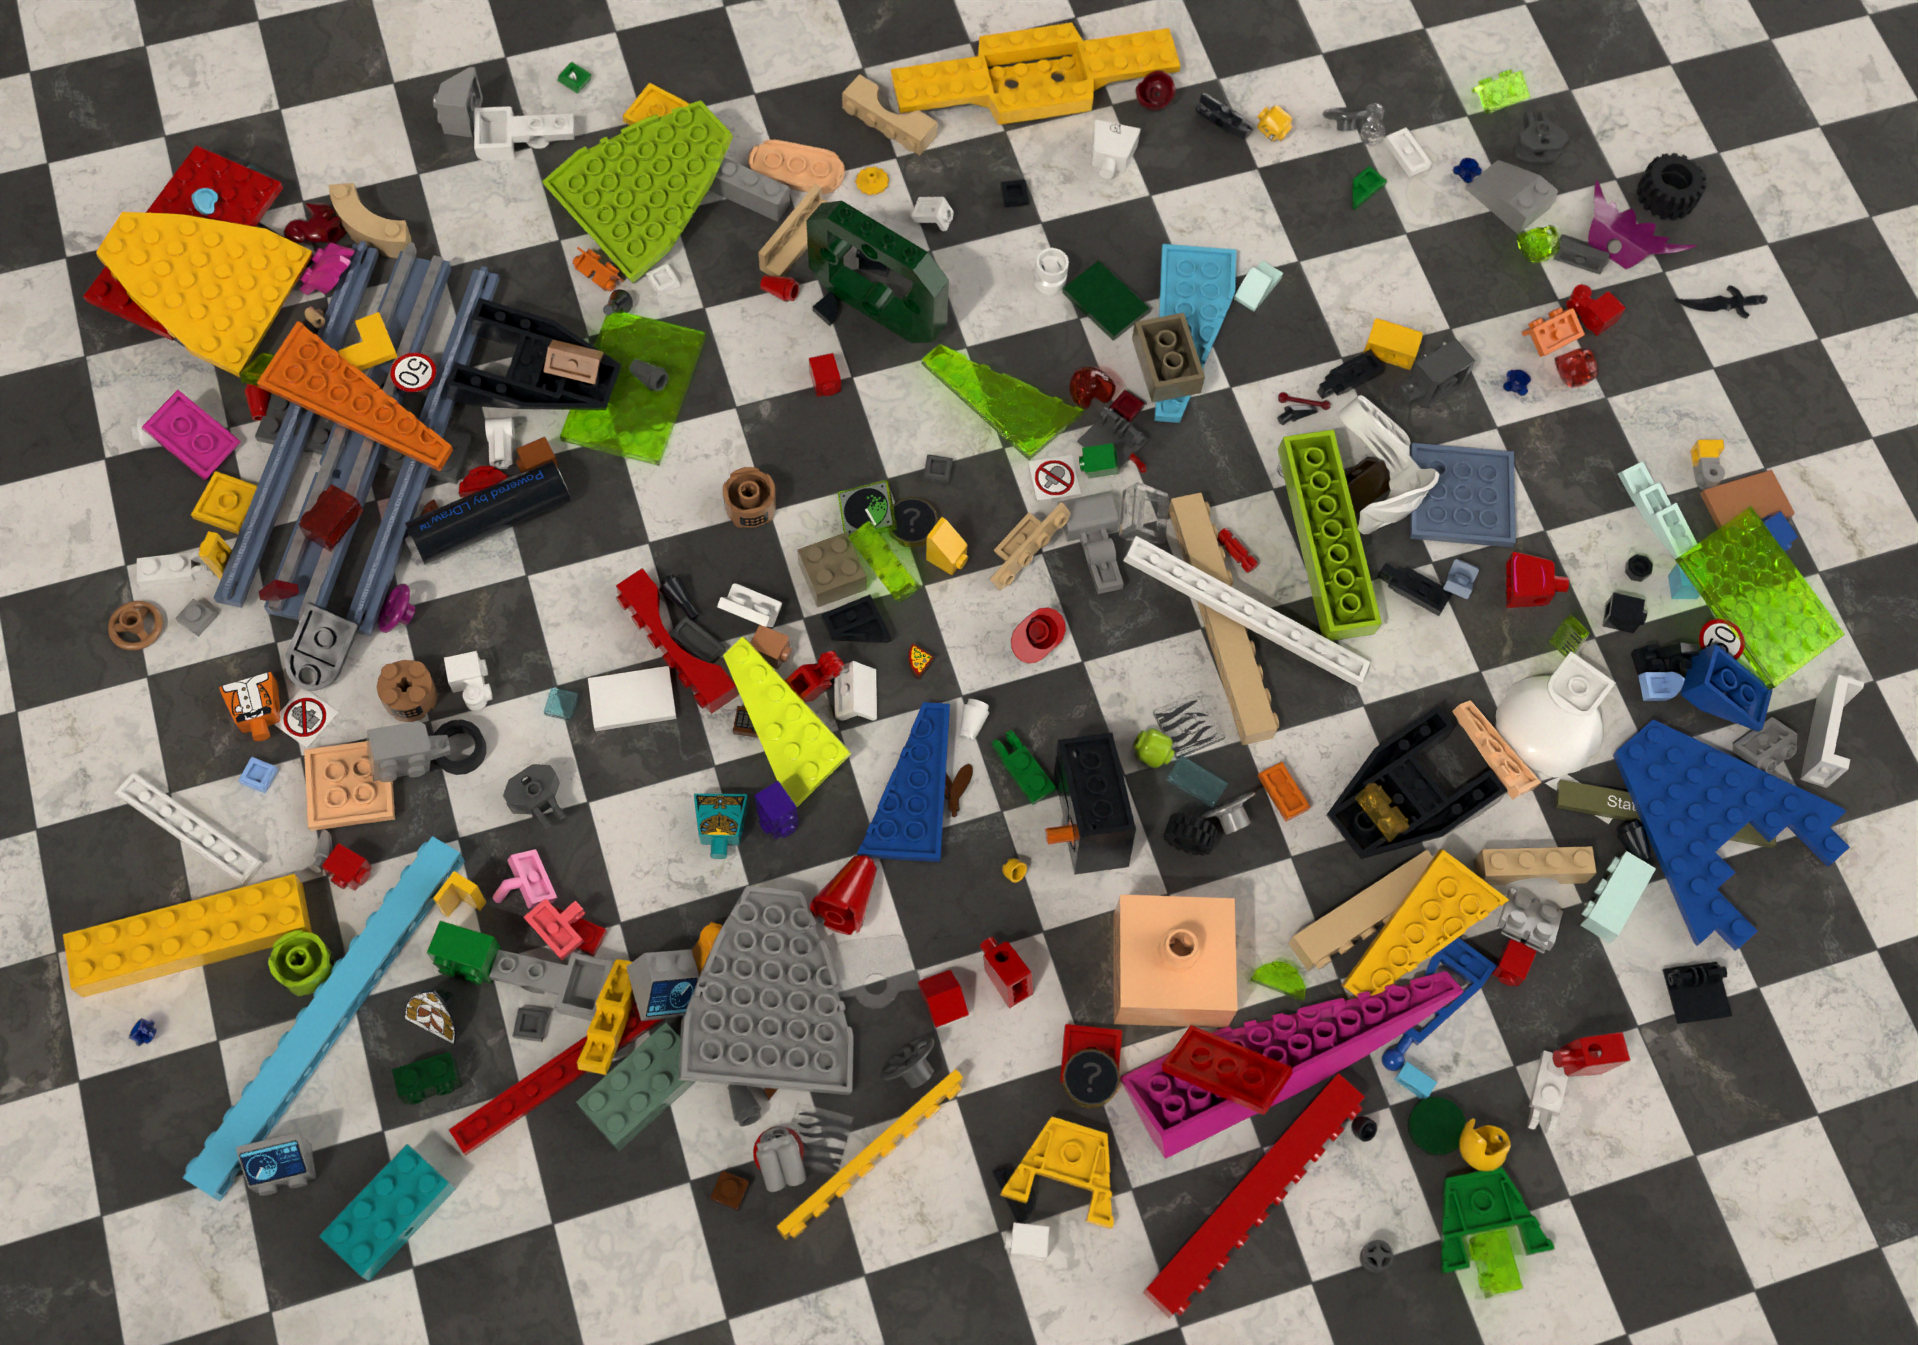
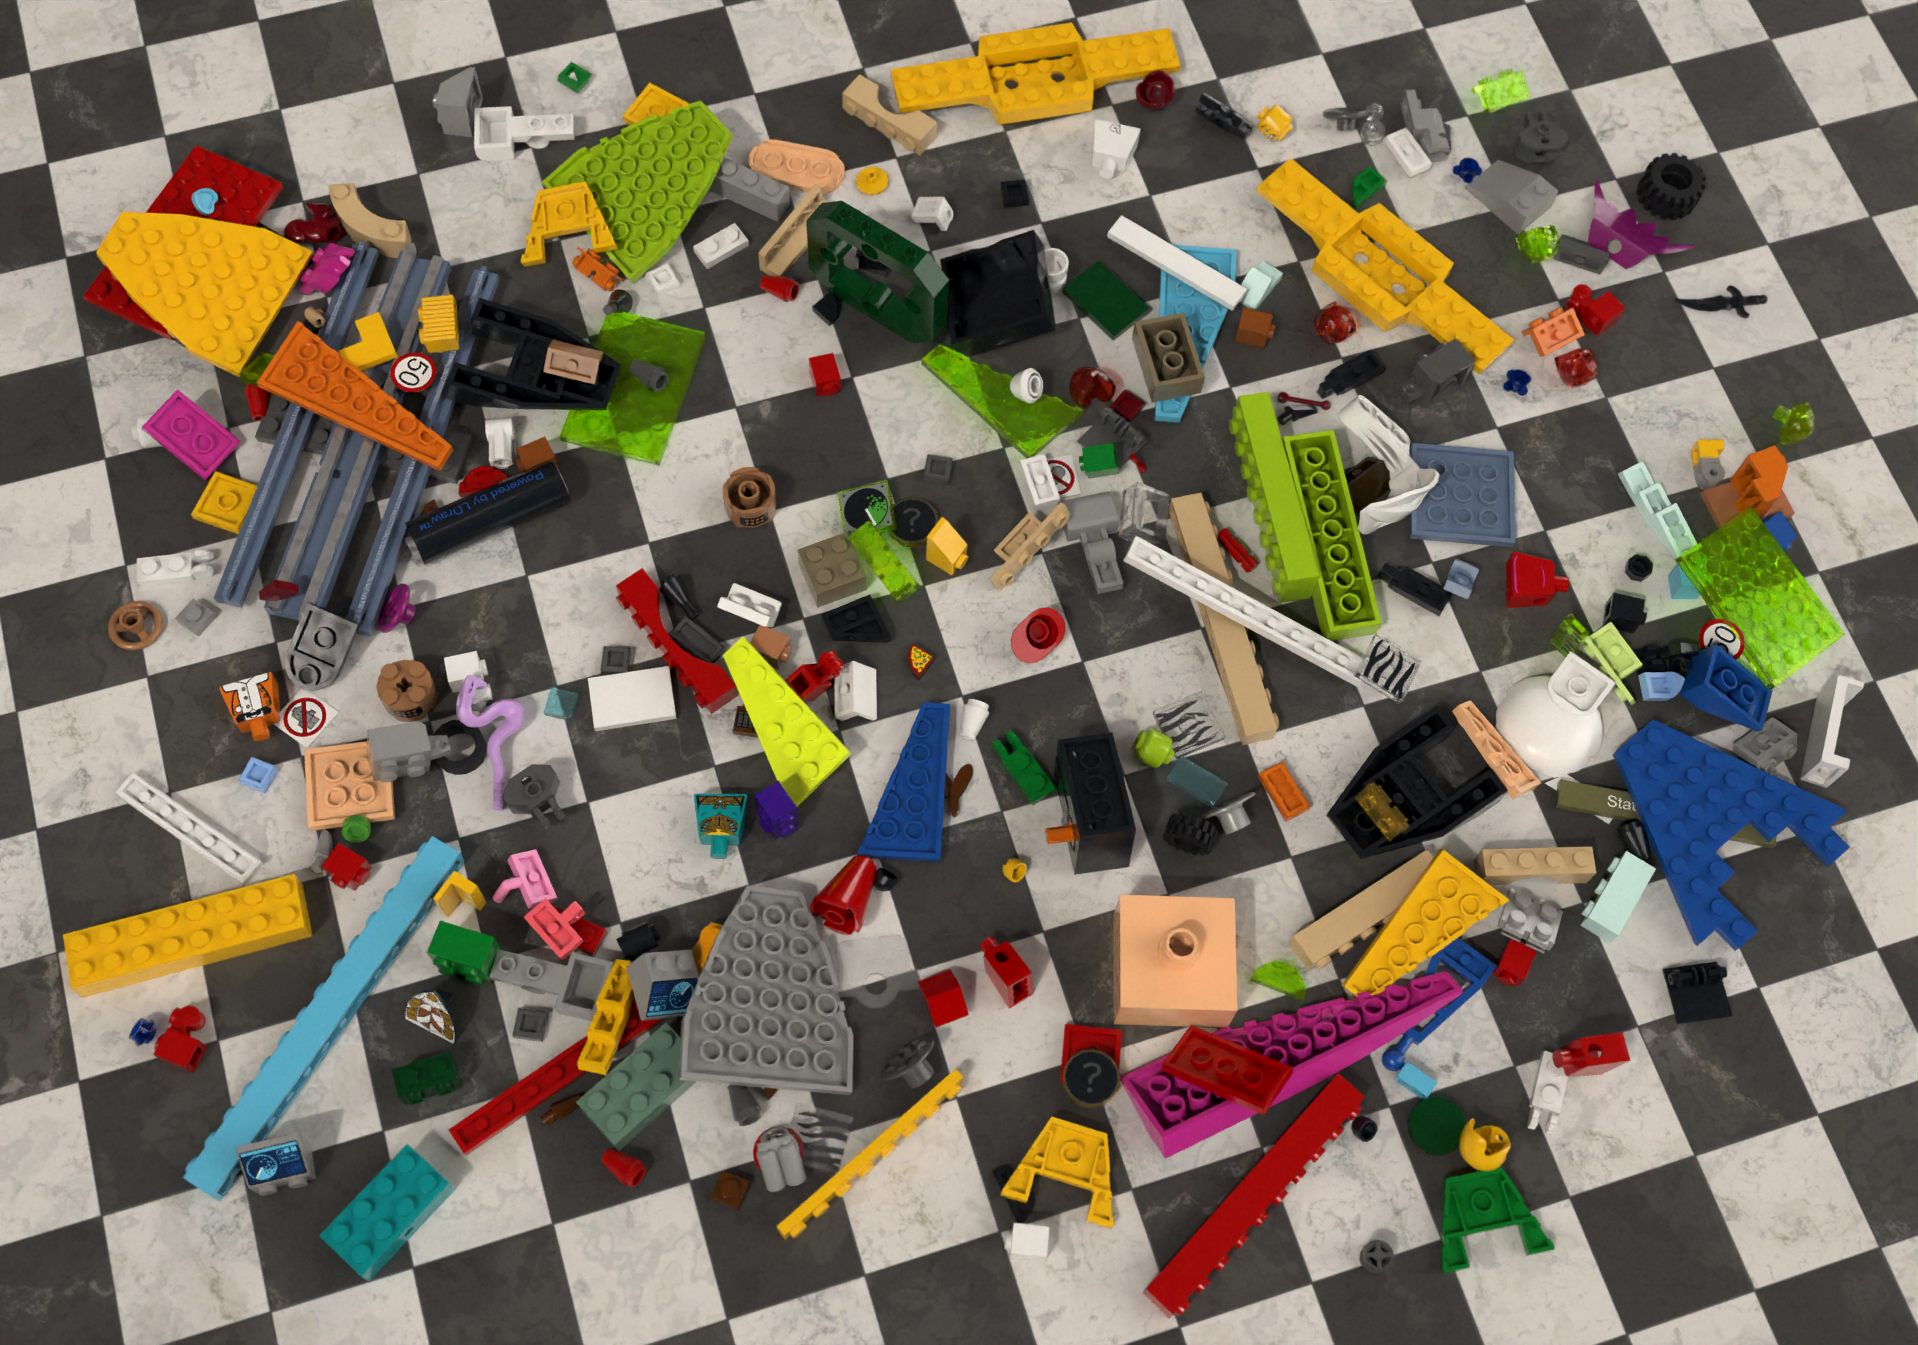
(176, 1044): none -> red brick
(215, 553): yellow plate -> none
(286, 960): lime brick -> none
(330, 517): clear red brick -> none
(356, 828): none -> bright green tile
(439, 323): none -> yellow brick
(514, 720): none -> lavender animal
(561, 1109): none -> reddish brown bar
(564, 212): none -> yellow wing
(615, 660): none -> dark grey tile
(624, 1167): none -> red cone
(638, 940): none -> black brick
(720, 246): none -> white plate
(884, 880): none -> black hinge
(998, 294): none -> black tile
(1027, 385): none -> white cone
(1039, 481): none -> white plate
(1177, 263): none -> white tile
(1254, 328): none -> dark orange brick
(1273, 498): none -> lime brick
(1331, 326): none -> clear red helmet
(1368, 285): none -> yellow piece
(1388, 668): none -> clear tile
(1393, 343): yellow panel -> none
(1426, 127): none -> light grey plate
(1495, 1264): clear neon green brick -> none
(1615, 656): none -> yellowish green bracket
(1760, 480): none -> orange piece
(1798, 423): none -> clear neon green piece

